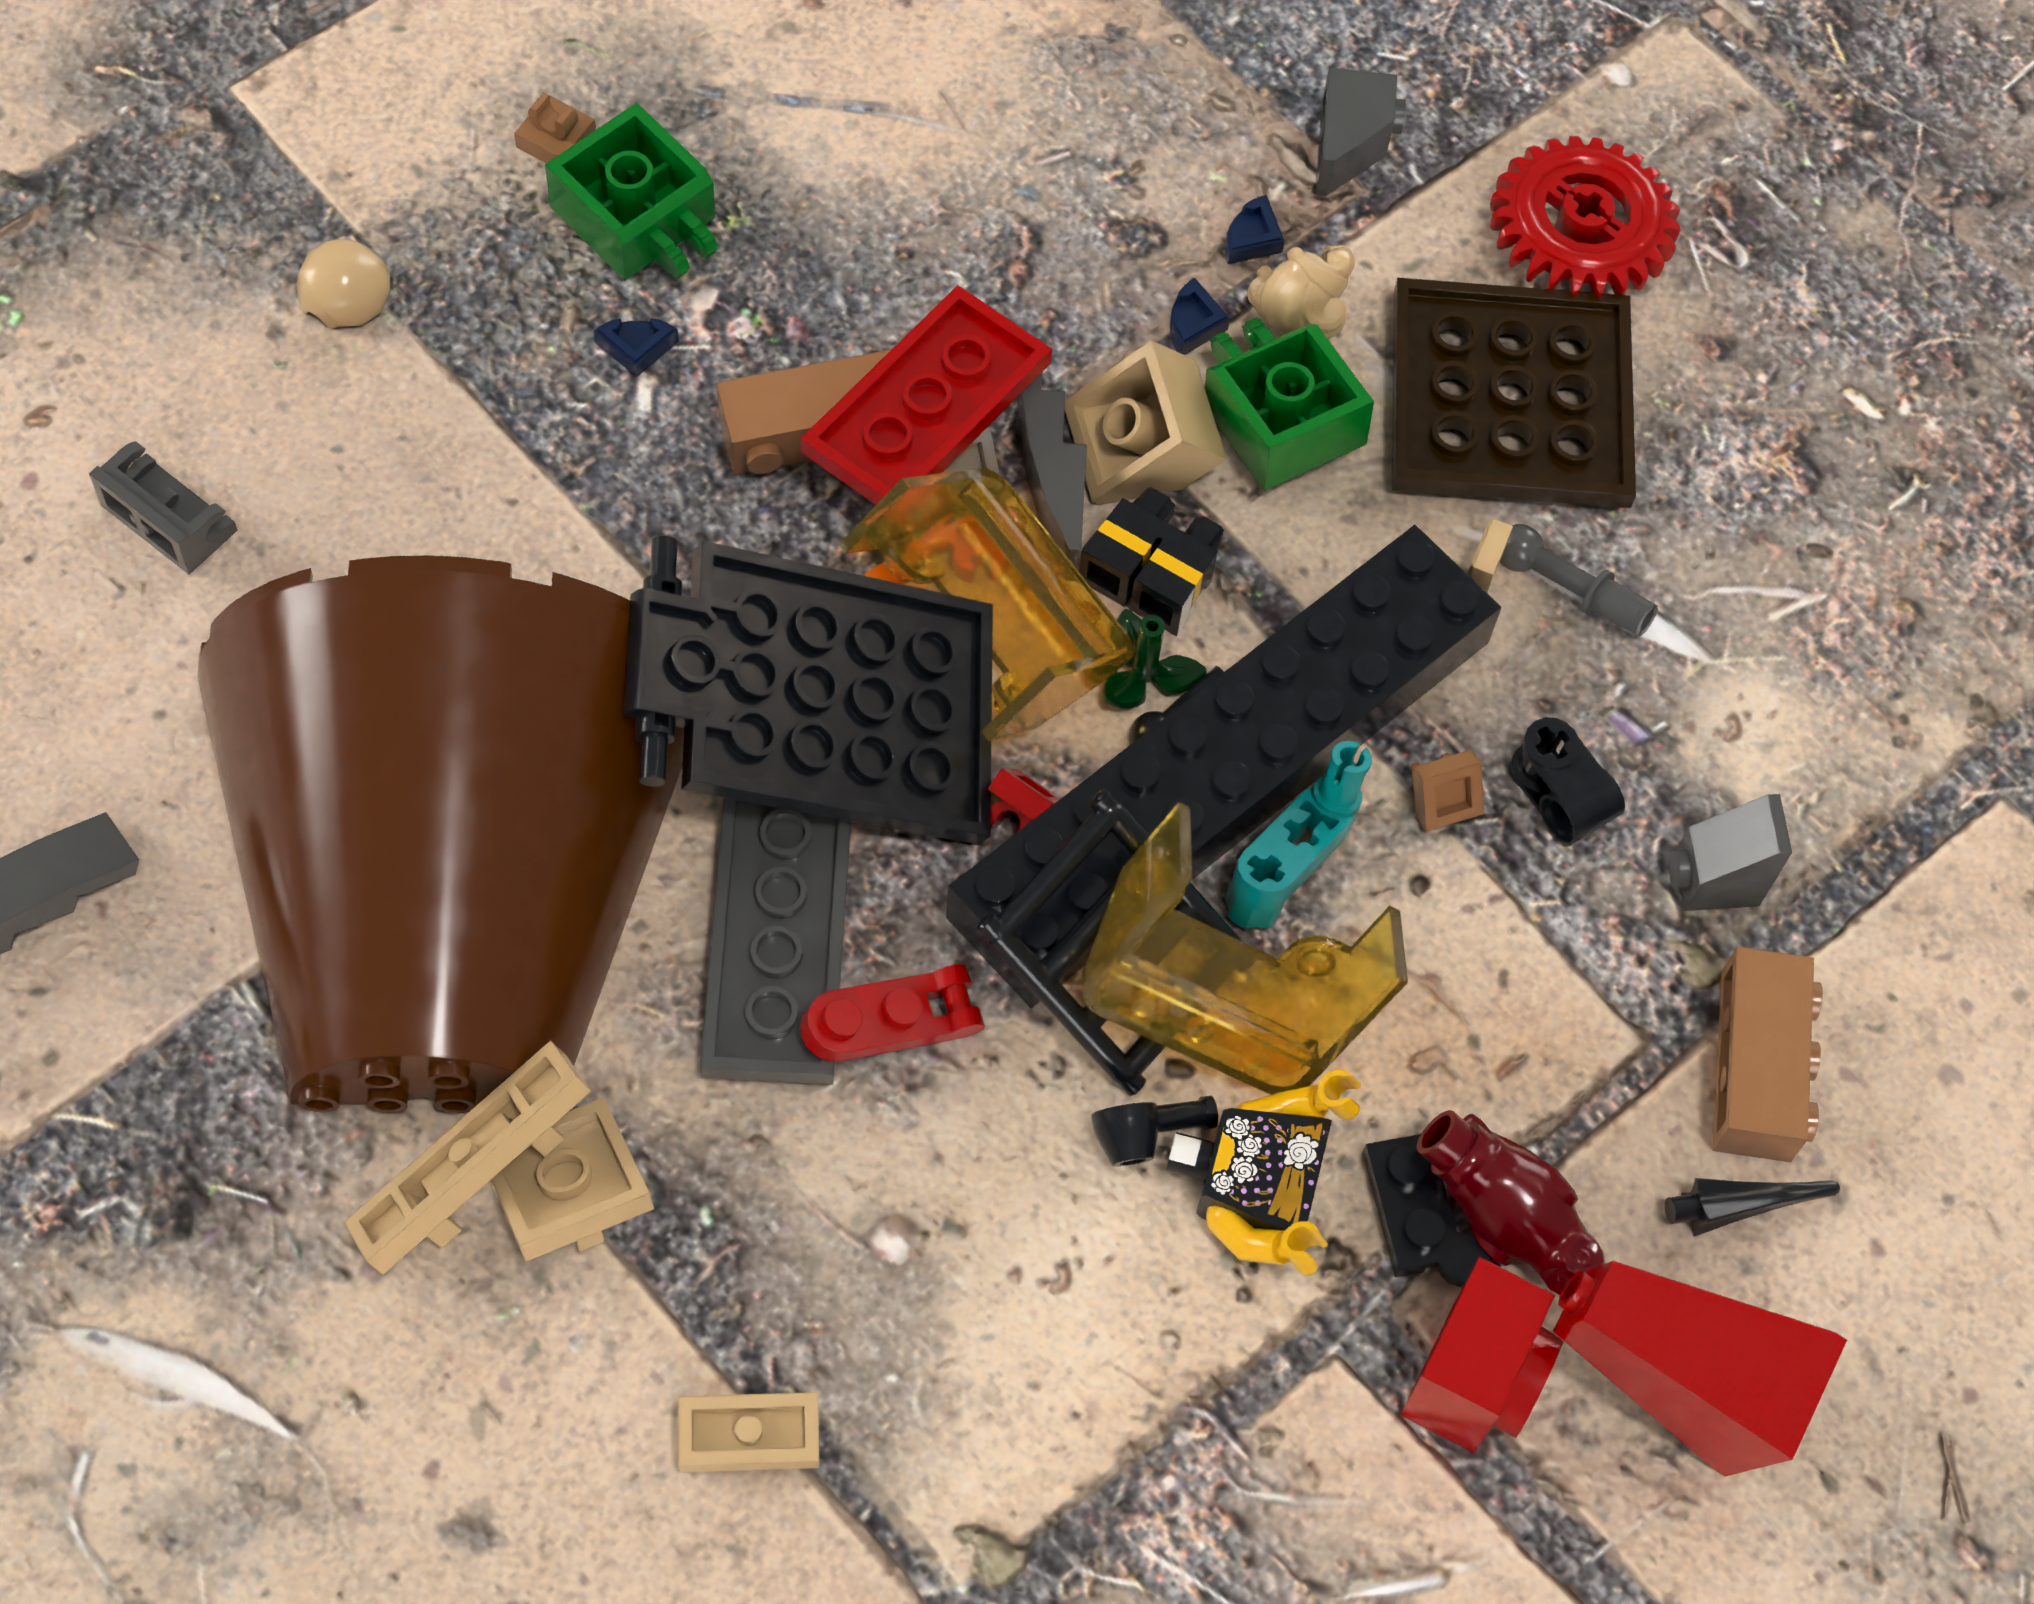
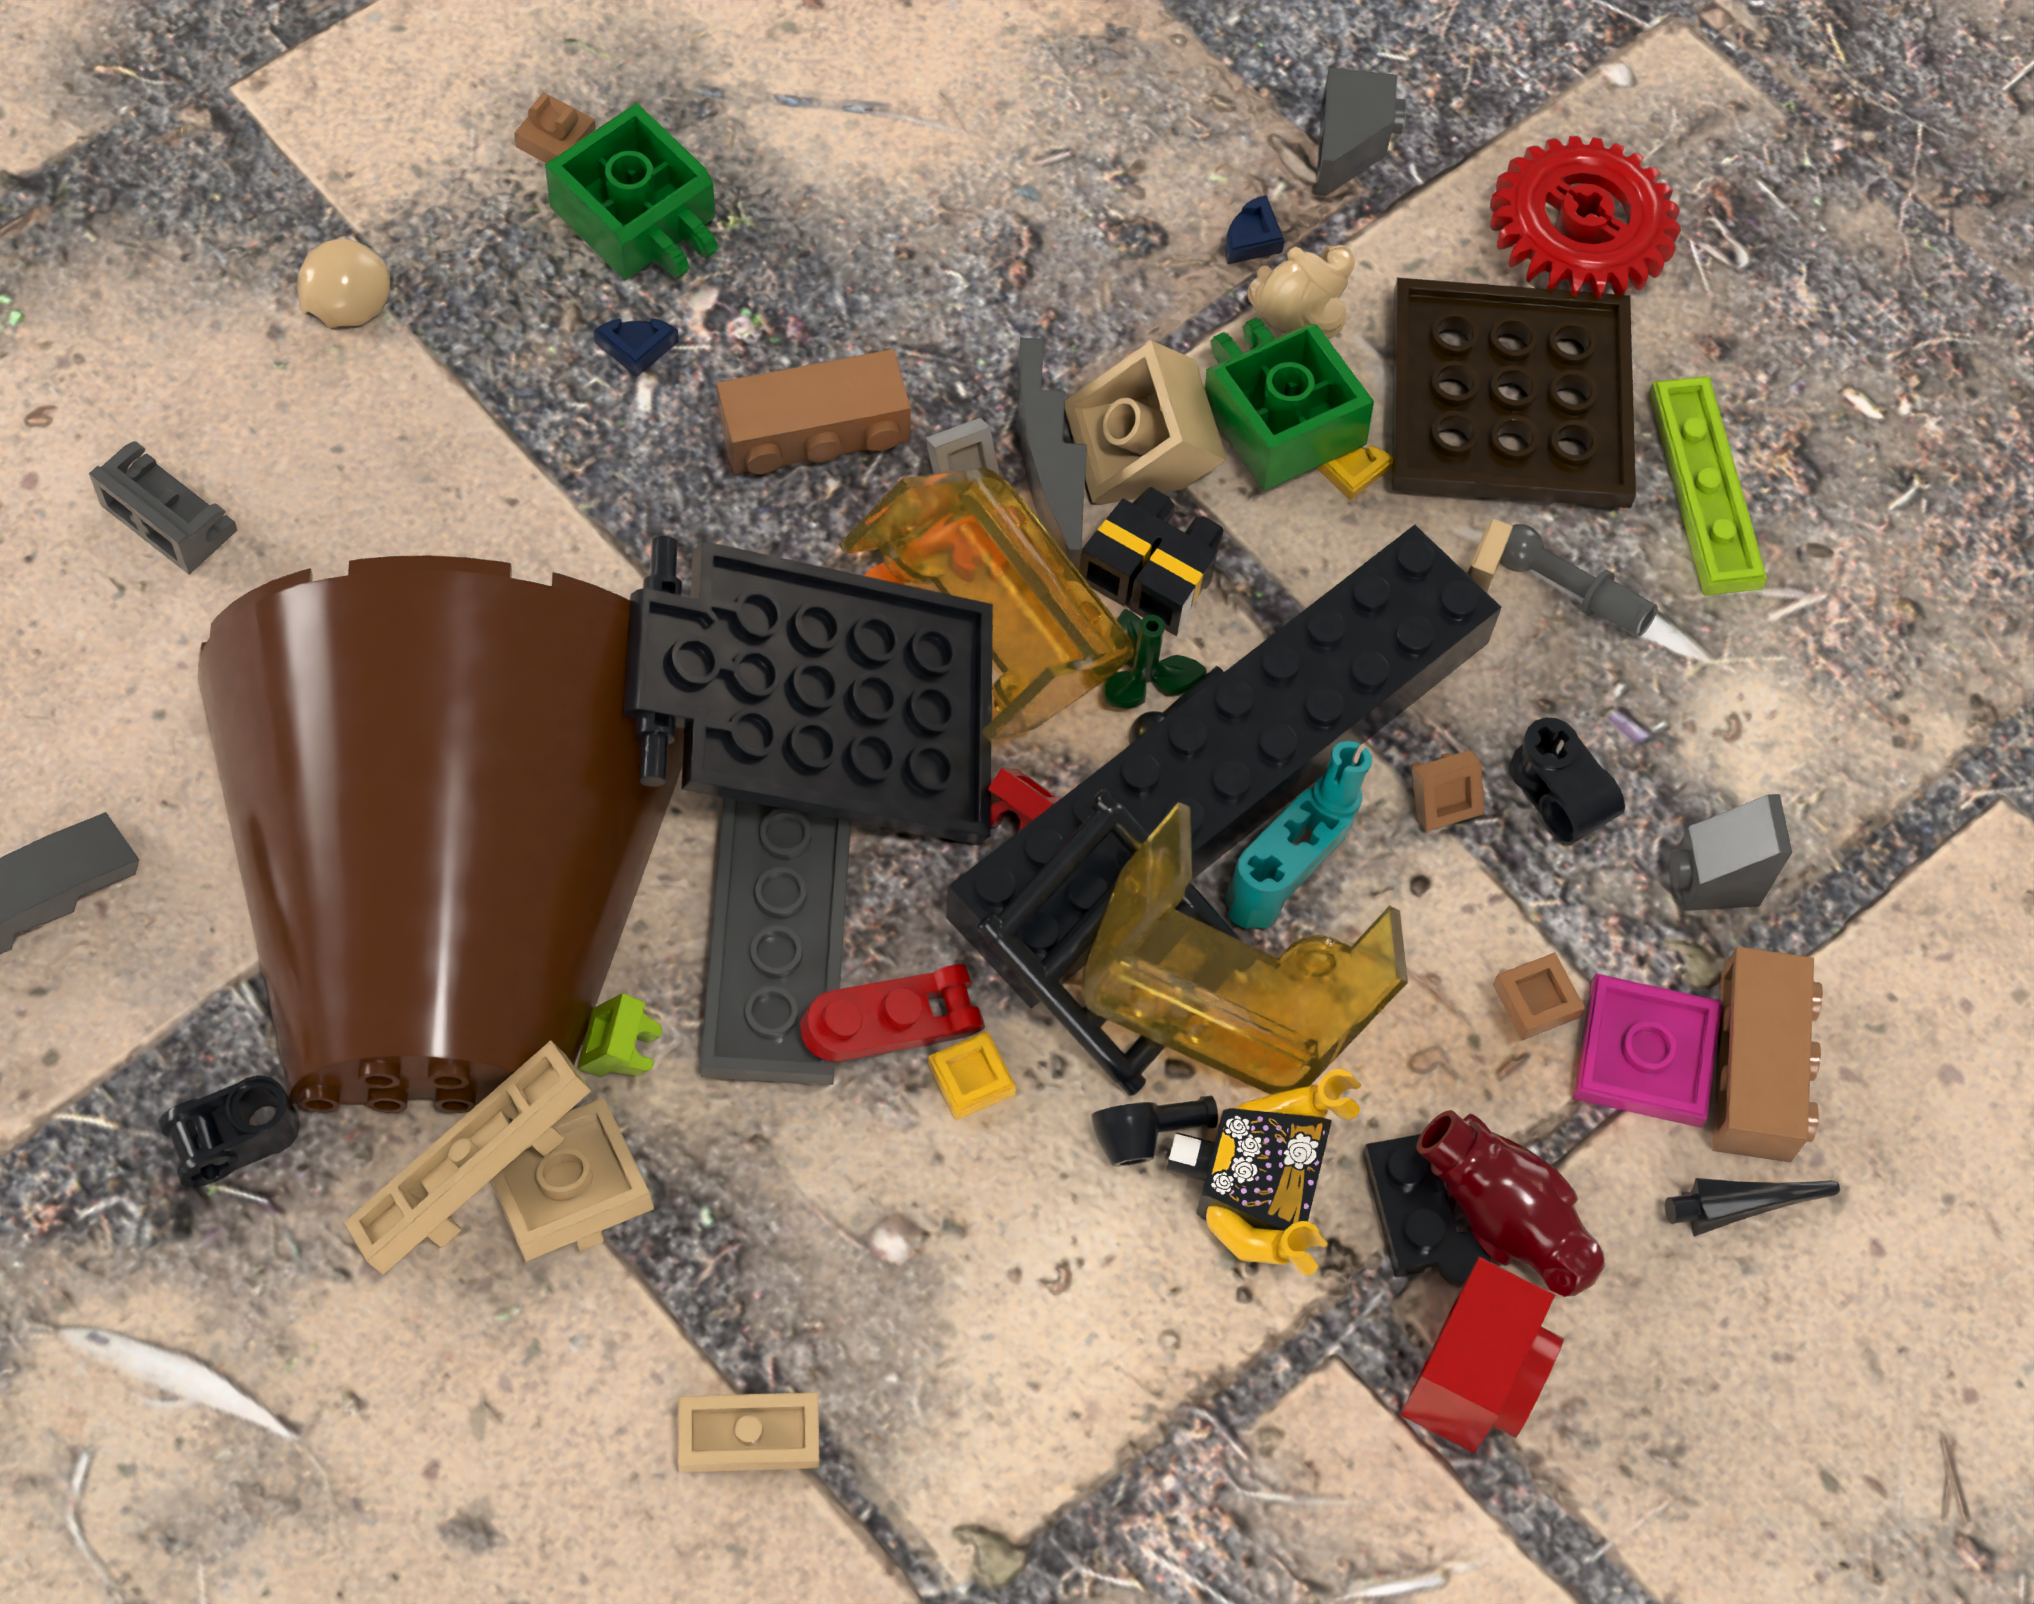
(225, 1131): none -> black piece
(613, 1035): none -> lime tile
(927, 397): red plate -> none
(971, 1075): none -> yellow tile
(1195, 318): dark blue tile -> none
(1357, 469): none -> yellow tile
(1538, 996): none -> medium nougat tile
(1648, 1050): none -> dark pink tile
(1703, 1365): red slope -> none
(1707, 486): none -> lime tile

